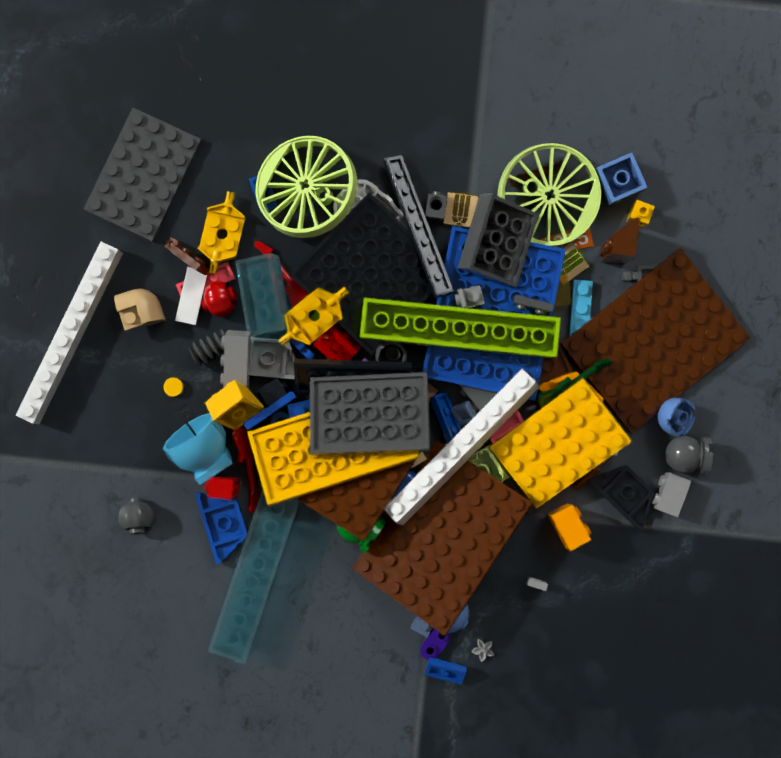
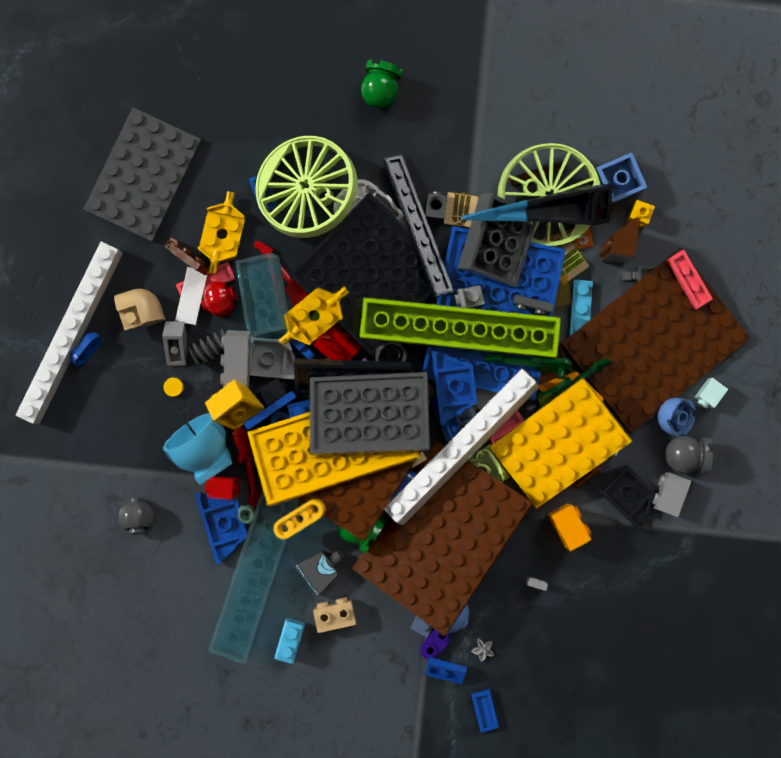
(85, 349): none -> blue plate
(175, 343): none -> light grey slope
(241, 514): none -> sand green plate
(289, 640): none -> medium azure brick
(293, 522): none -> yellow plate
(319, 570): none -> dark grey torso
(334, 615): none -> tan brick
(380, 85): none -> green tile
(453, 385): none -> blue wing
(485, 710): none -> blue tile
(556, 366): none -> dark green piece
(576, 206): none -> black plate
(689, 279): none -> coral tile
(710, 393): none -> light aqua brick

